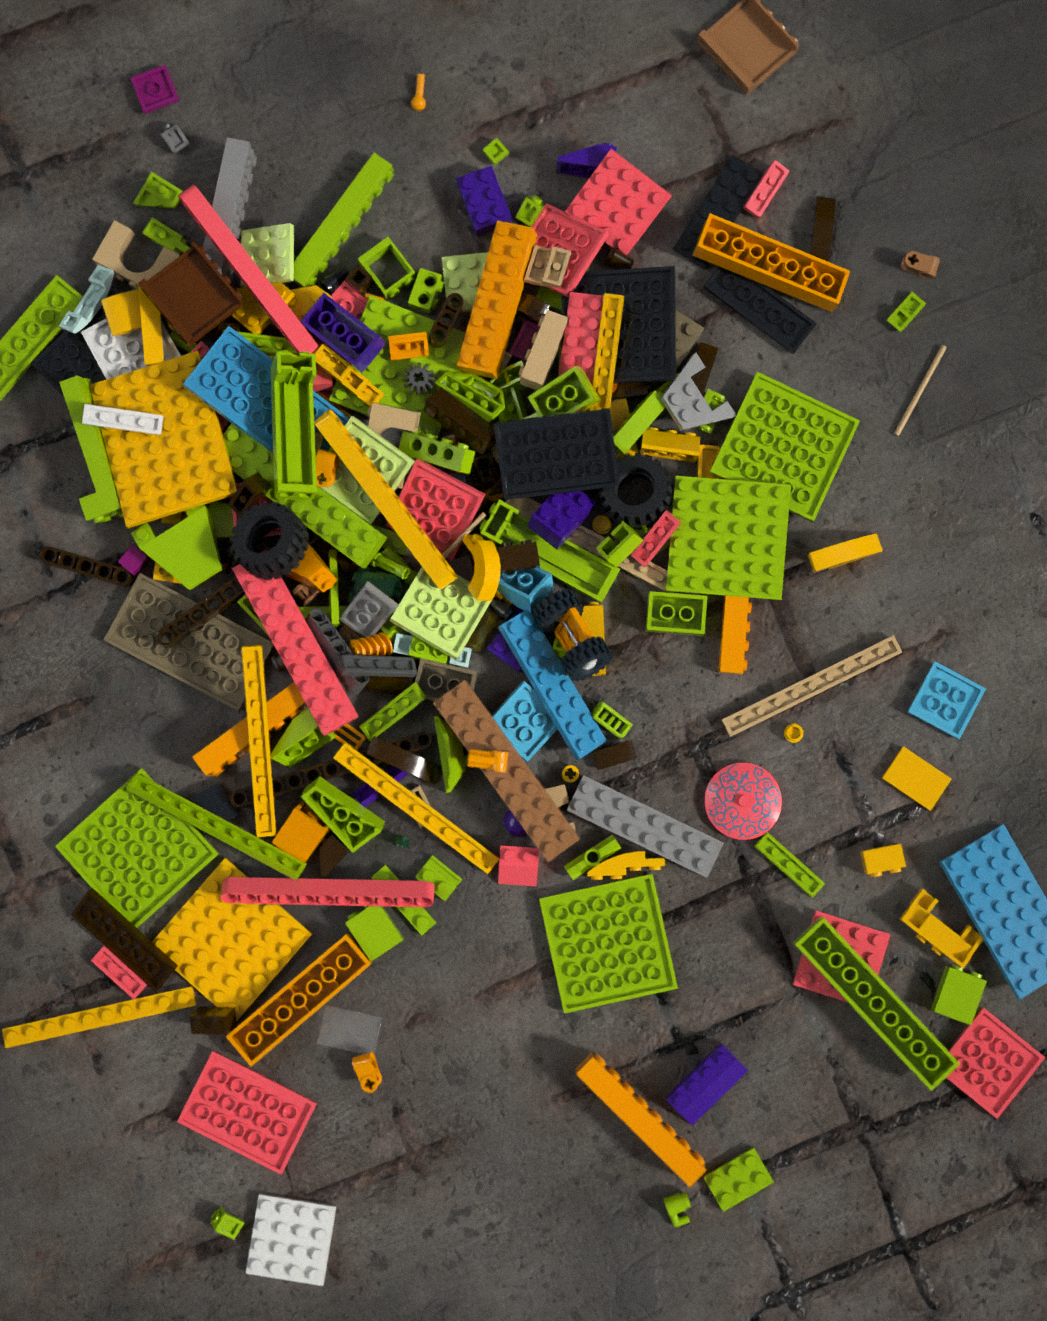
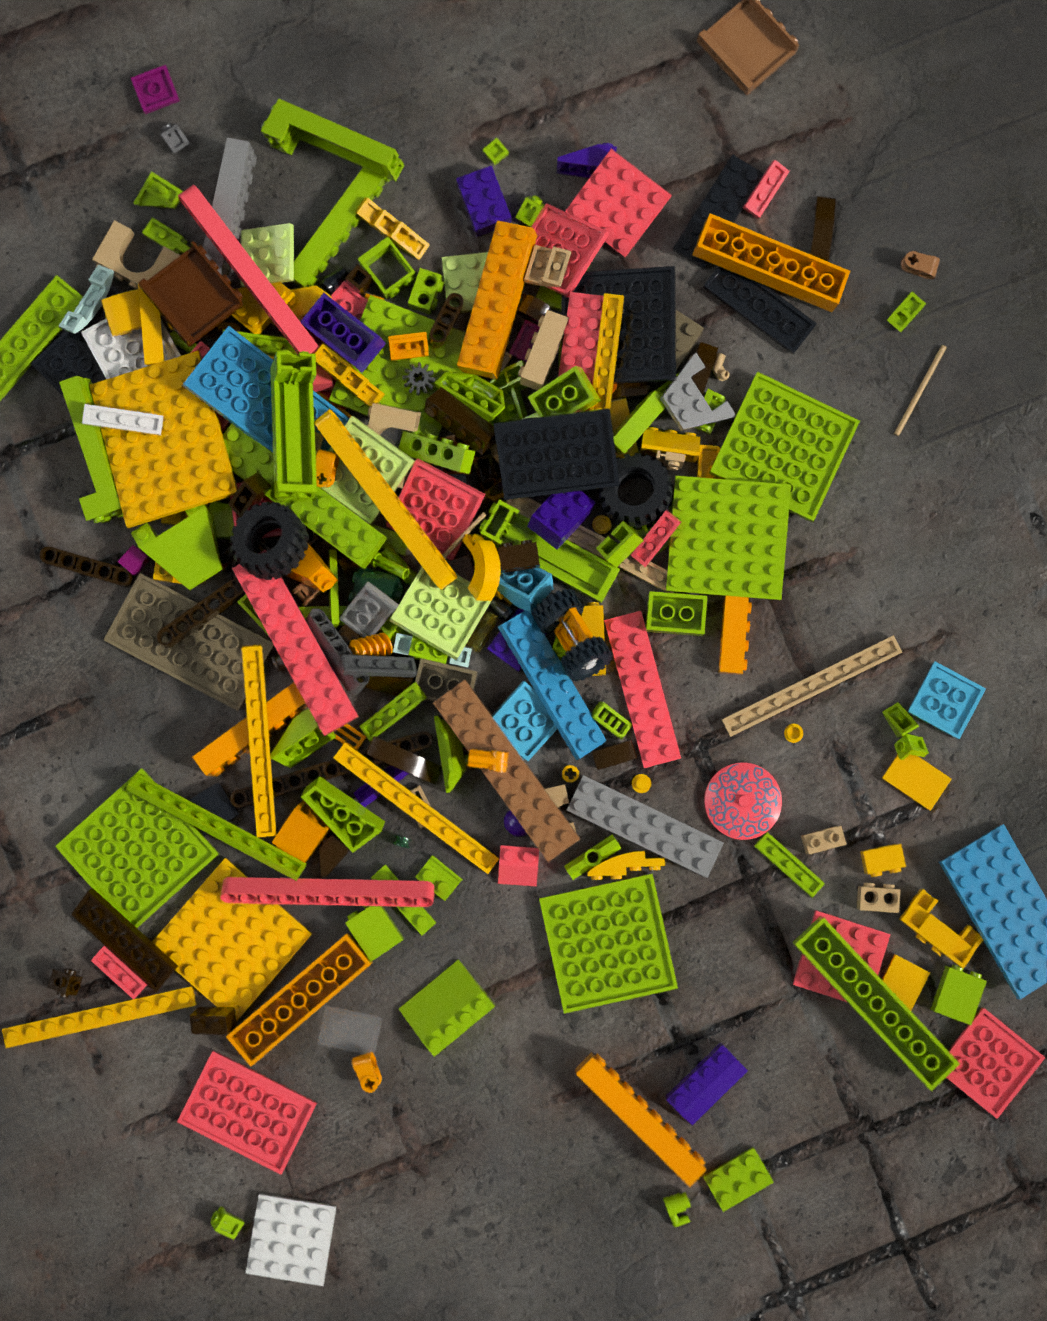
(65, 982): none -> dark brown brick
(291, 123): none -> lime brick
(392, 228): none -> yellow slope
(418, 102): light orange bar -> none
(446, 1007): none -> lime slope
(619, 259): dark brown cone -> none
(641, 783): none -> yellow plate
(642, 689): none -> coral plate
(671, 460): none -> tan plate
(718, 369): none -> tan arm
(823, 840): none -> tan brick
(844, 552): yellow slope -> none
(878, 903): none -> tan brick
(899, 720): none -> lime slope
(905, 980): none -> yellow tile
(911, 745): none -> lime bracket

